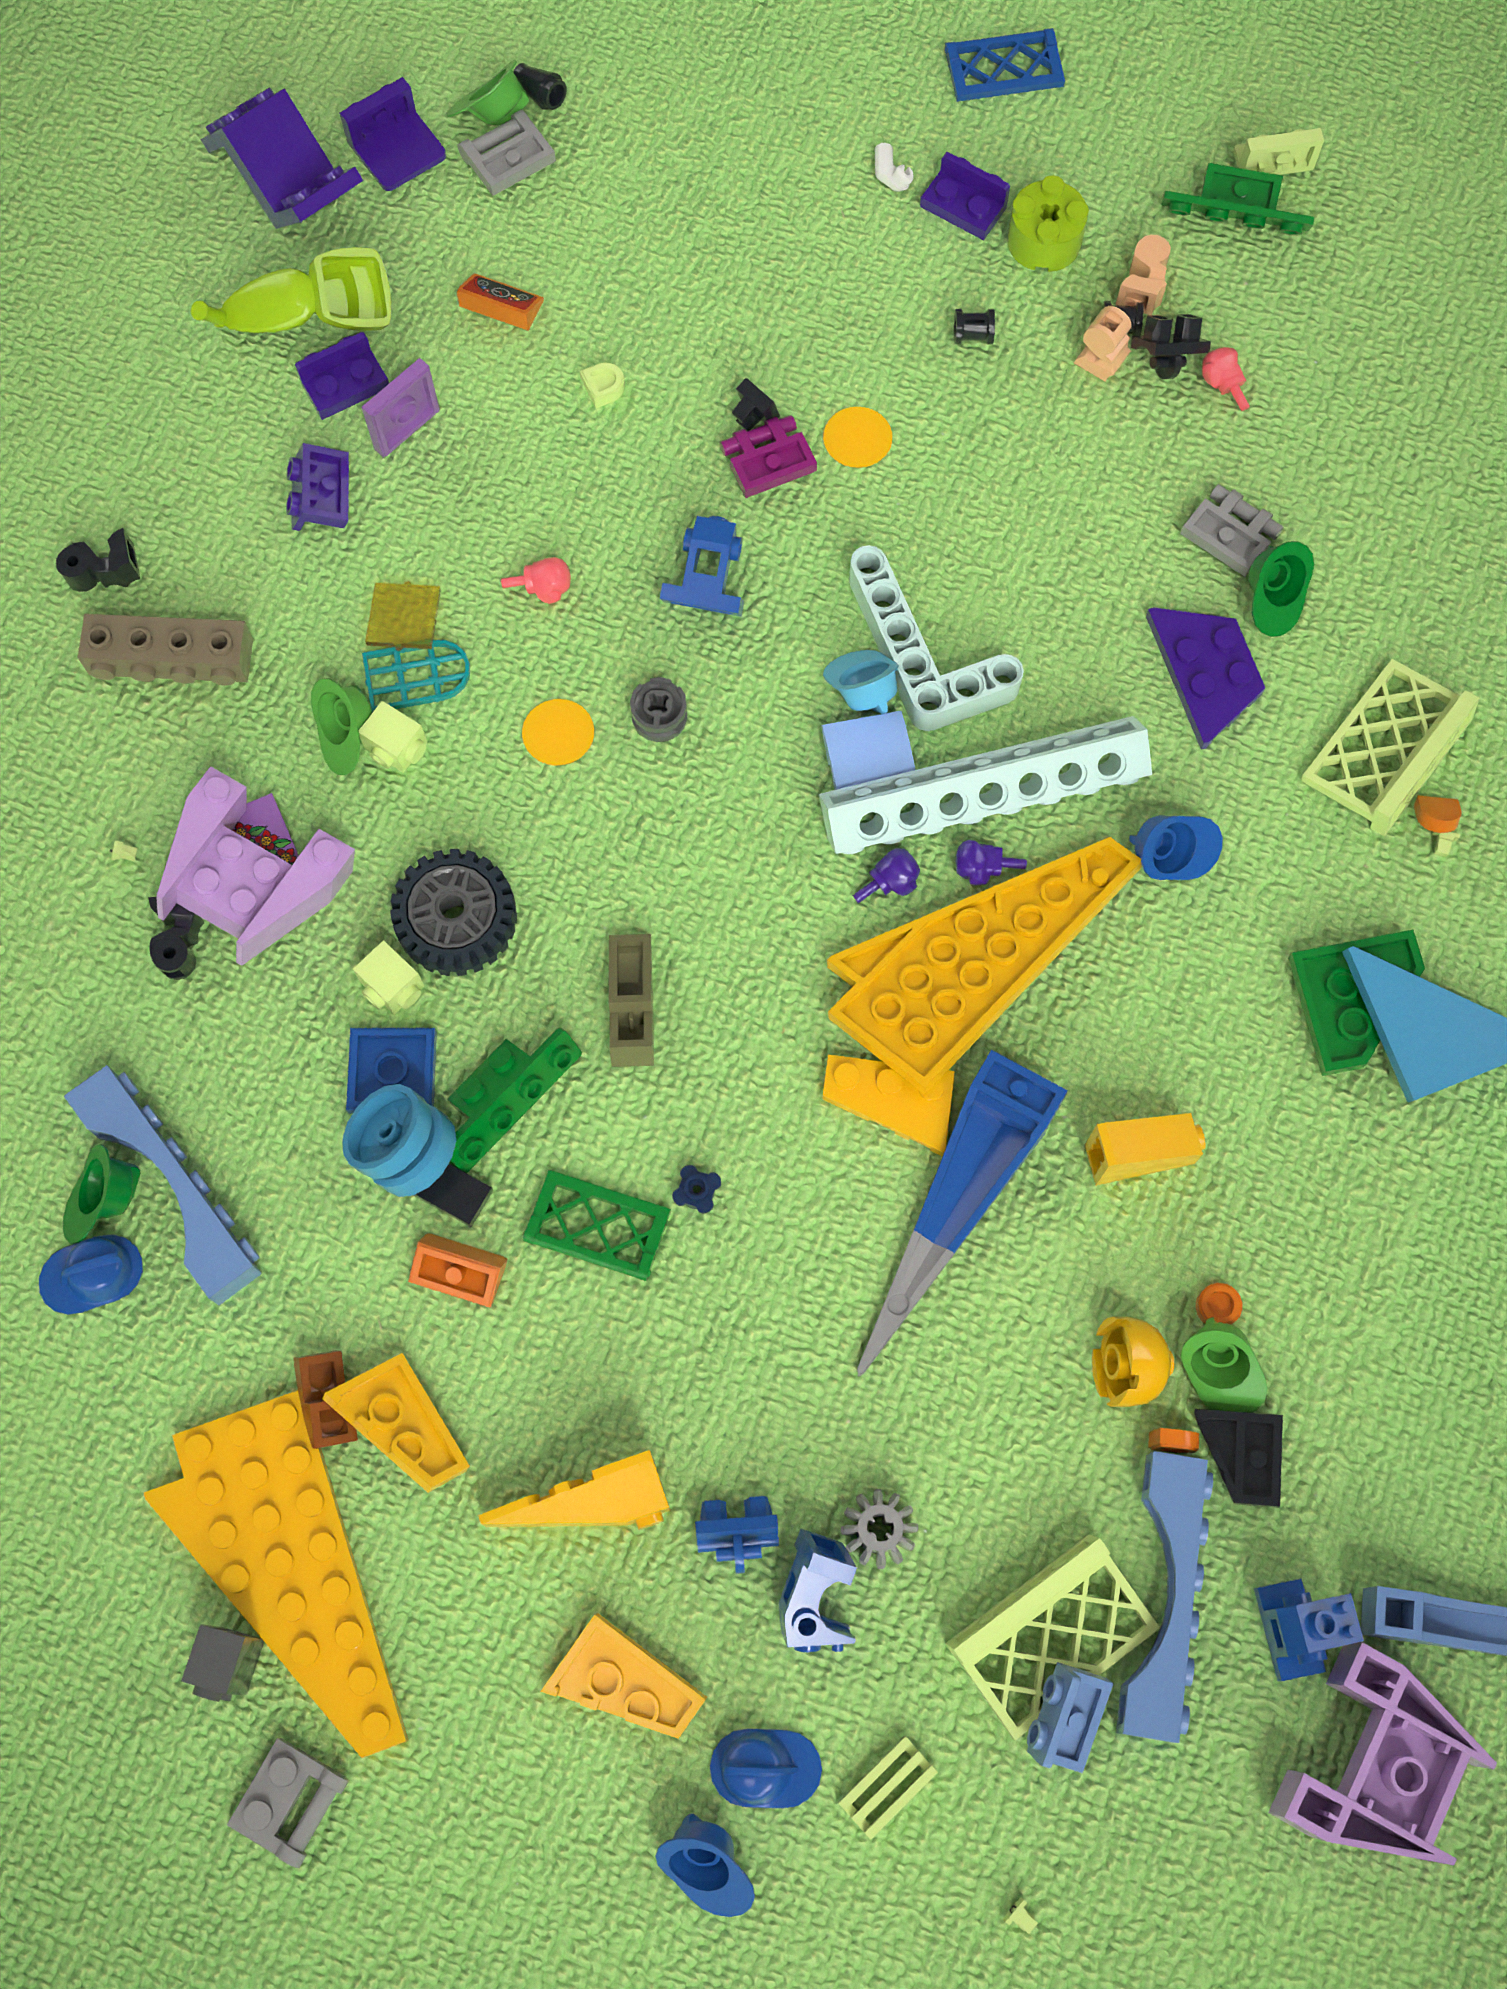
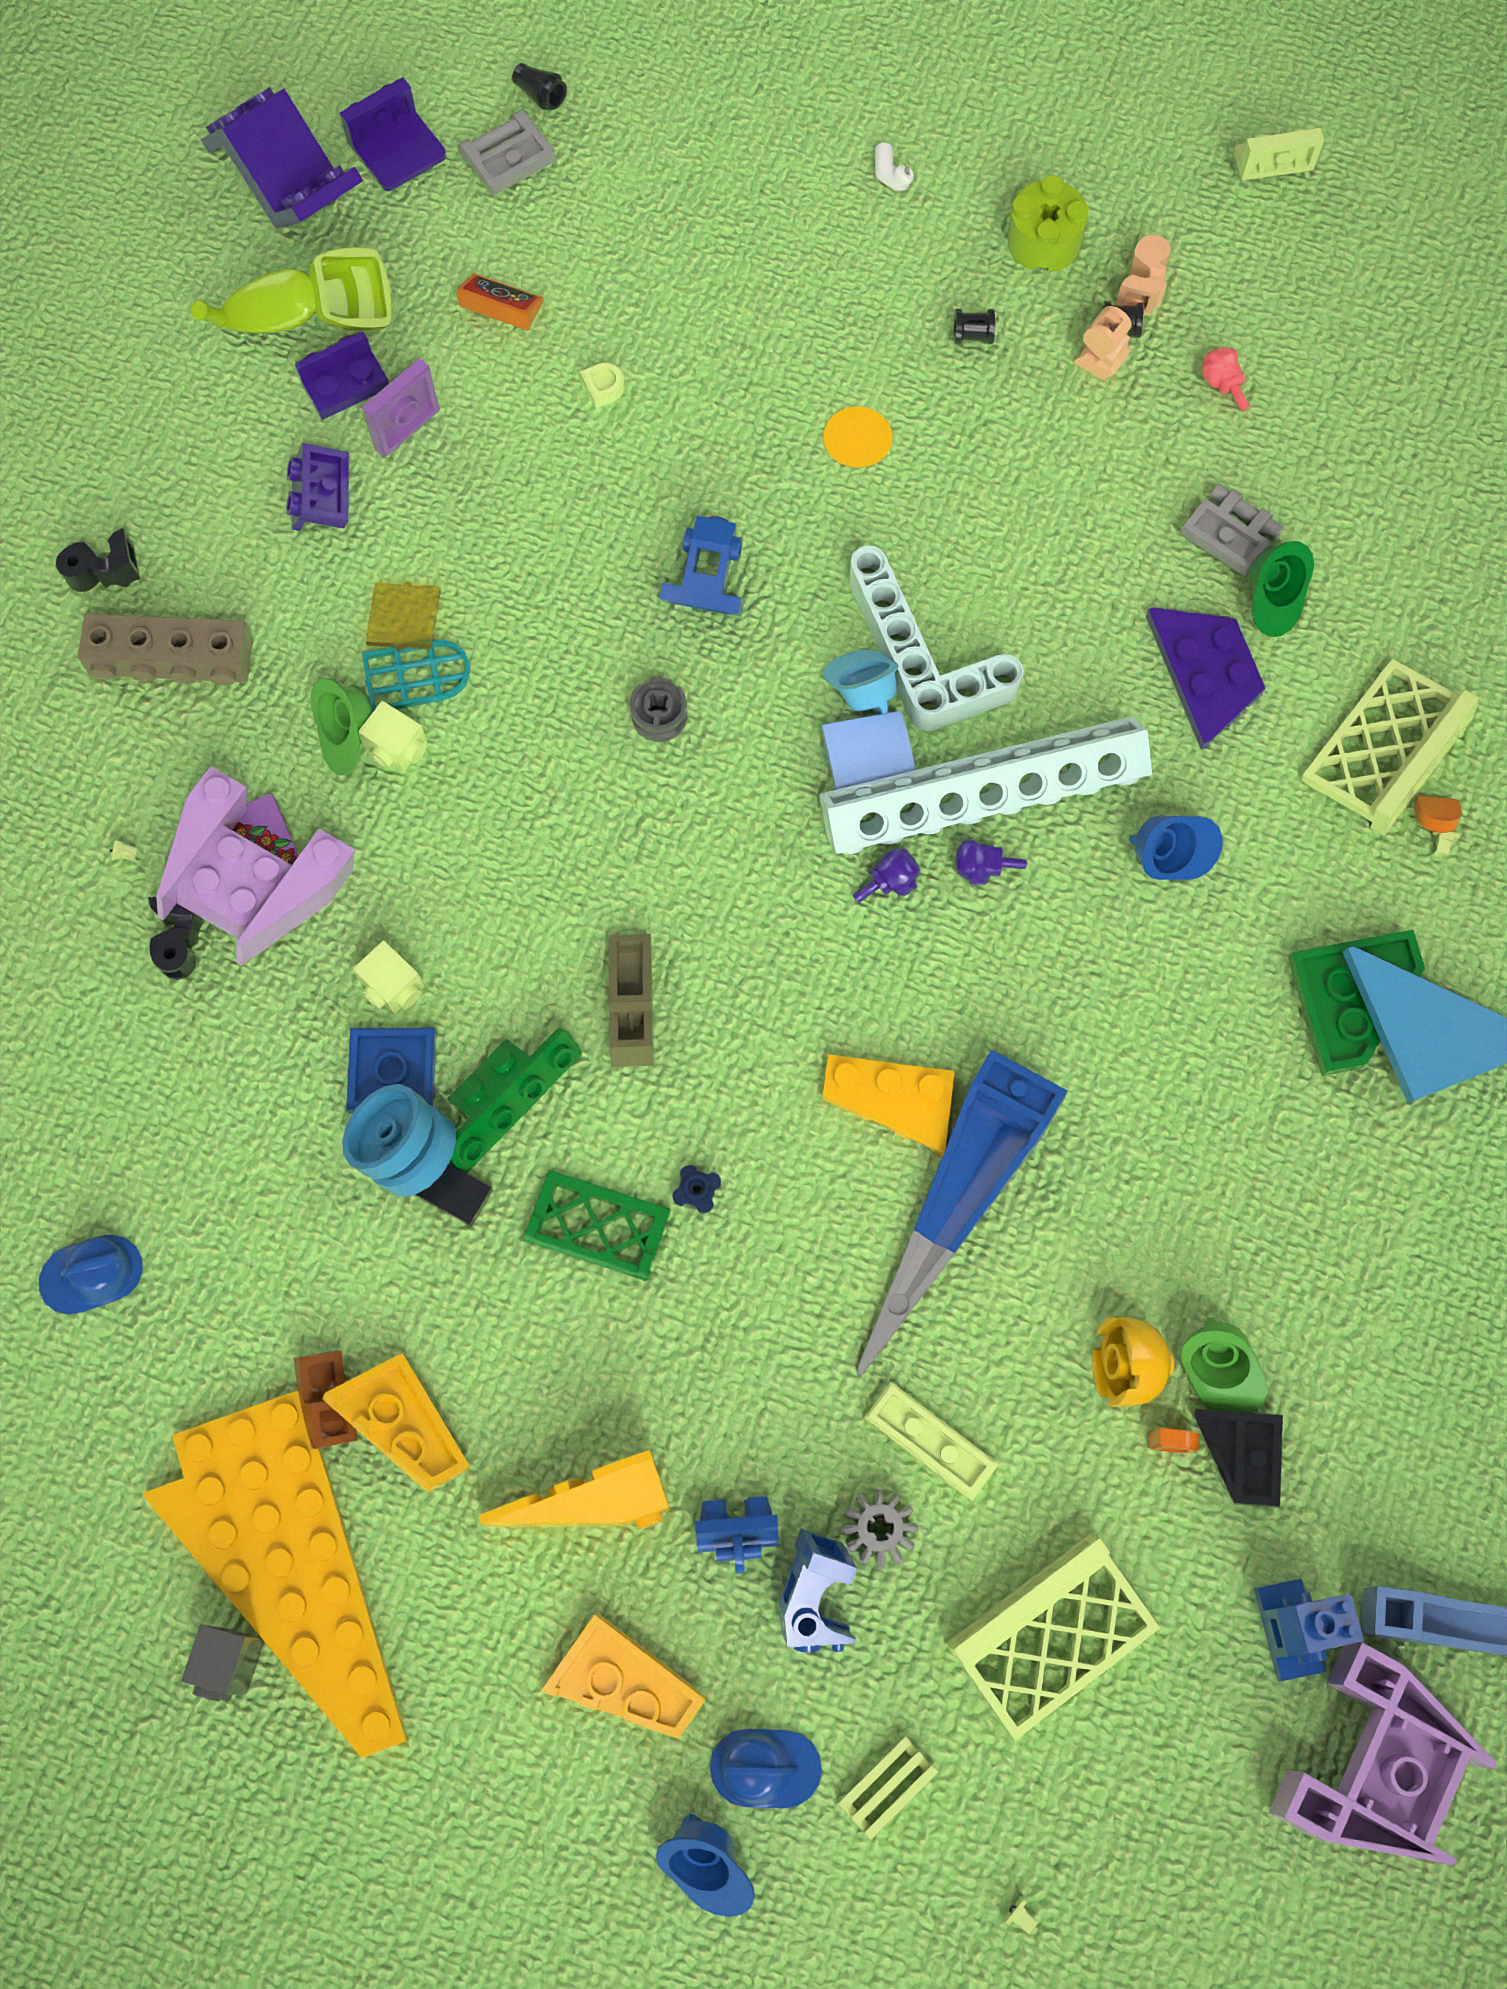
(100, 1193): green piece -> none
(211, 1250): medium blue arch -> none
(275, 1795): light grey plate -> none
(449, 883): wheel -> none
(457, 1269): orange slope -> none
(495, 99): bright green piece -> none
(545, 577): coral piece -> none
(558, 732): yellow sticker -> none
(753, 406): black tile -> none
(771, 464): magenta plate -> none
(931, 1441): none -> yellowish green tile
(950, 975): yellow wing -> none
(966, 196): dark purple bracket -> none
(1025, 83): blue window -> none
(1068, 1717): medium blue bracket -> none
(1143, 1146): yellow slope -> none
(1154, 1693): medium blue arch -> none
(1169, 347): black hips -> none
(1220, 1302): orange tile -> none
(1241, 196): green bracket -> none

